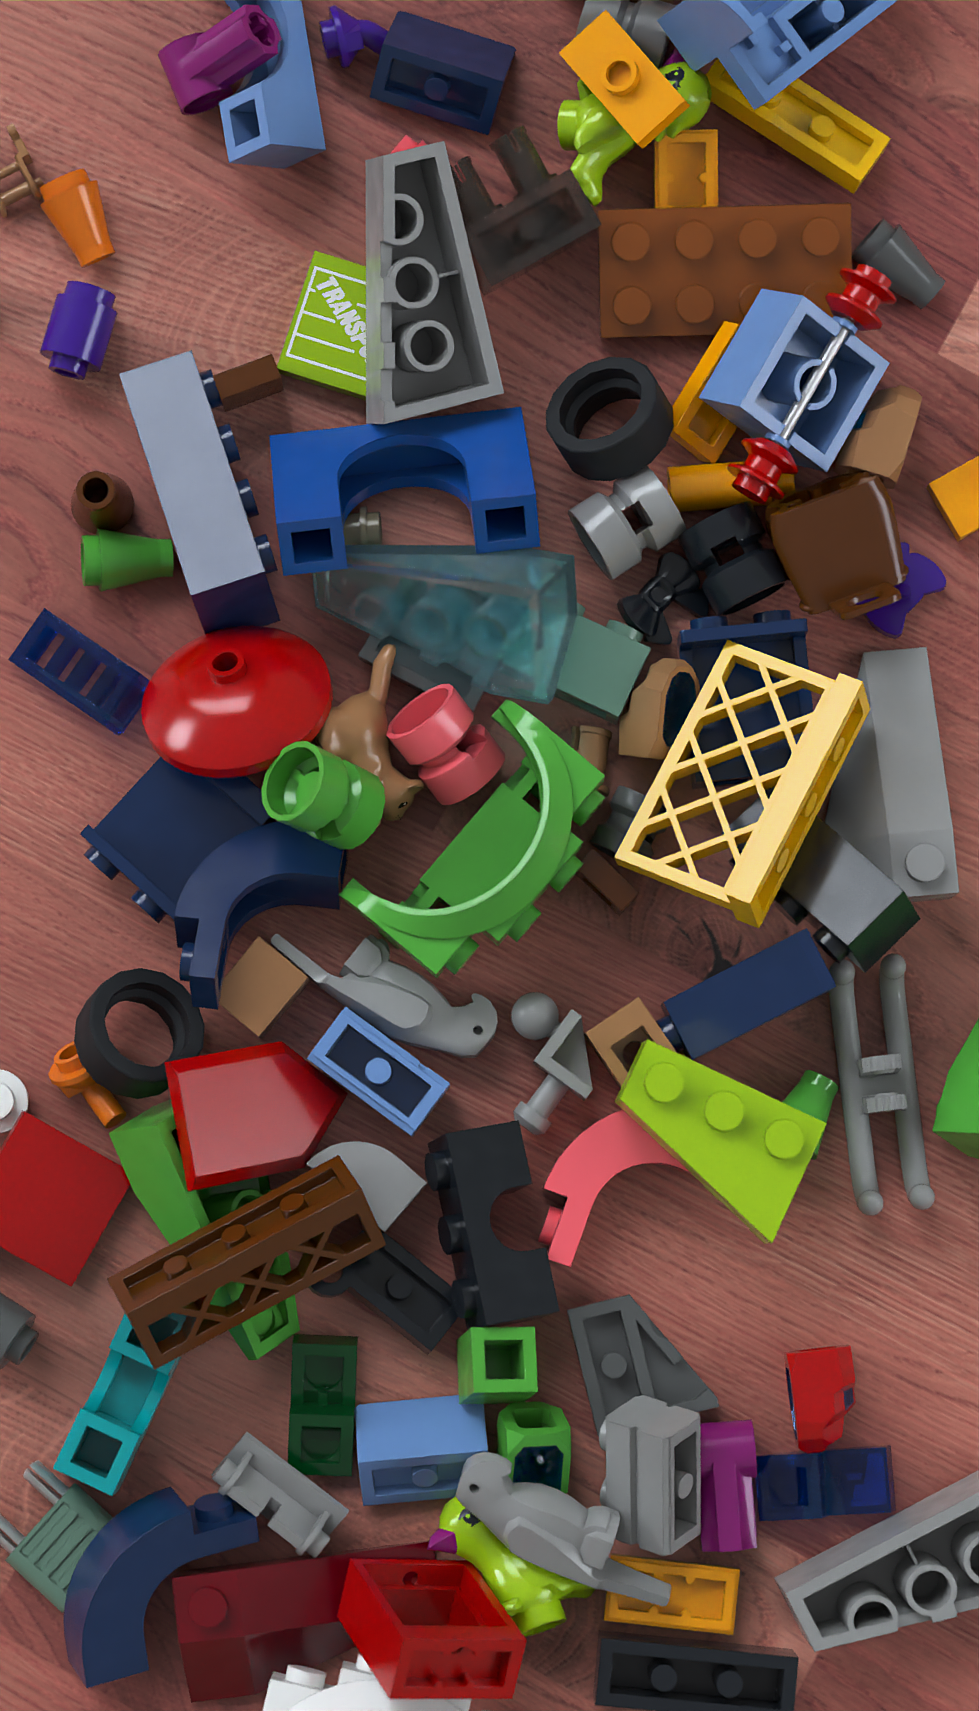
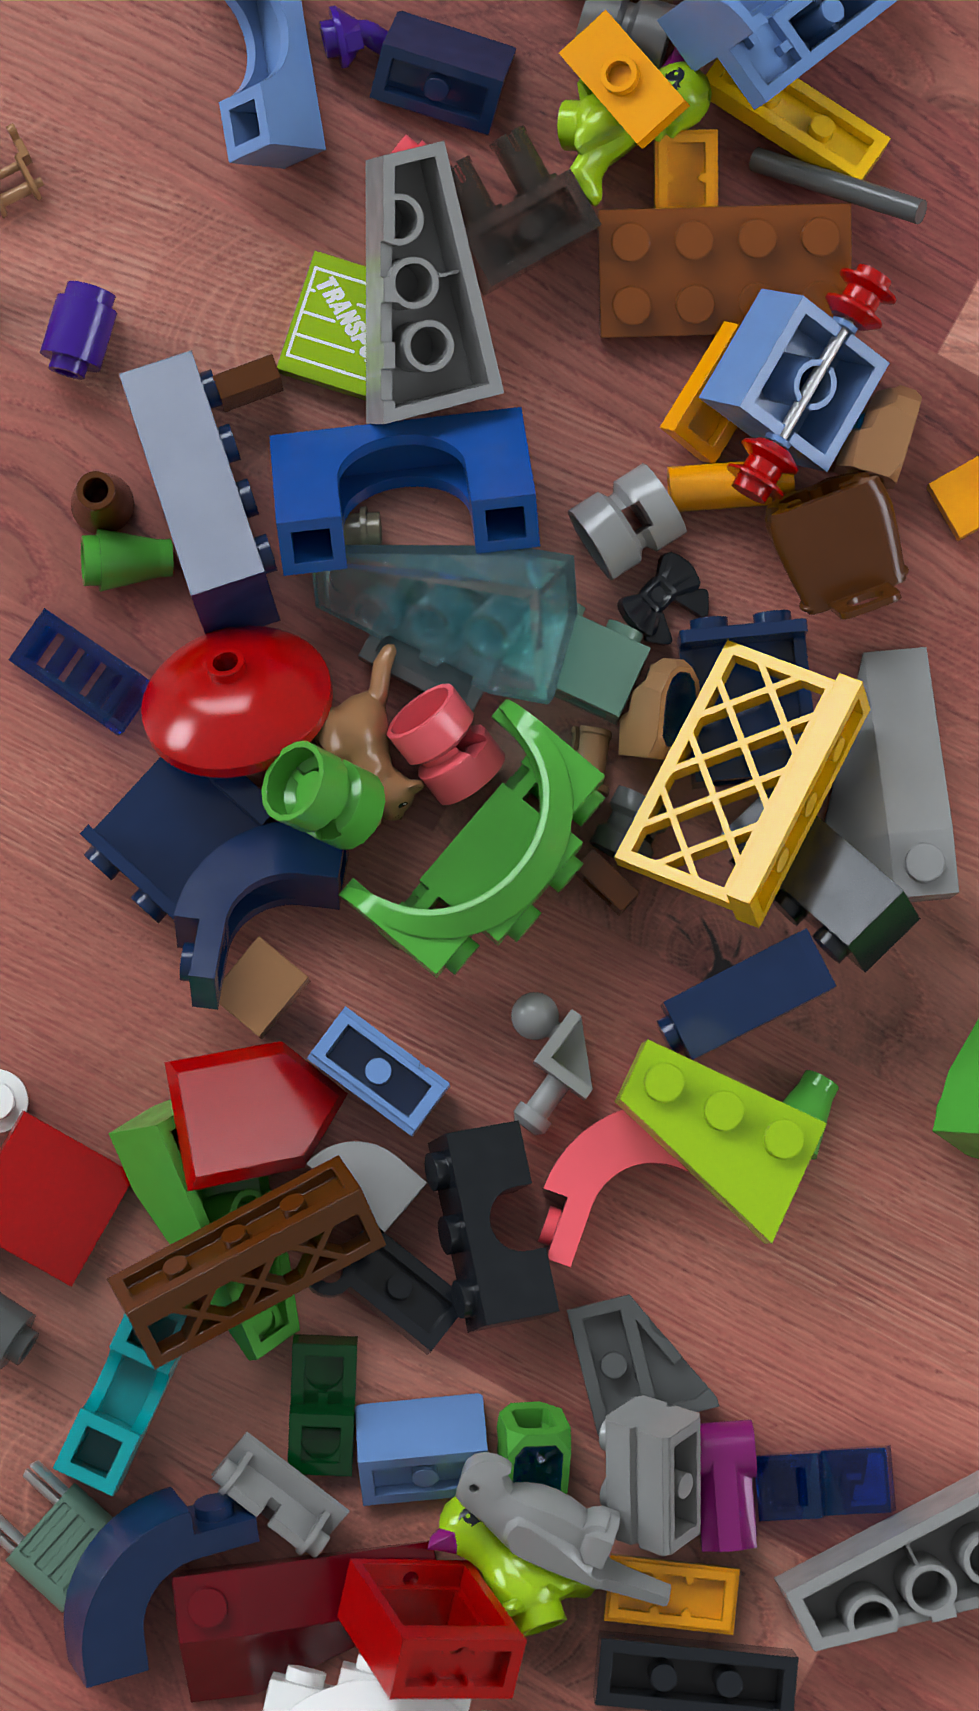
(73, 1078): orange plate -> none
(78, 215): orange cone -> none
(103, 1059): black tyre -> none
(209, 62): magenta piece -> none
(400, 1000): light grey animal -> none
(497, 1365): bright green brick -> none
(623, 1027): medium nougat brick -> none
(629, 446): black tyre -> none
(743, 579): black wheel -> none
(819, 1394): red rock -> none
(838, 185): none -> dark grey bar
(879, 1085): light grey piece -> none
(898, 258): dark grey cone -> none
(922, 579): dark purple piece -> none

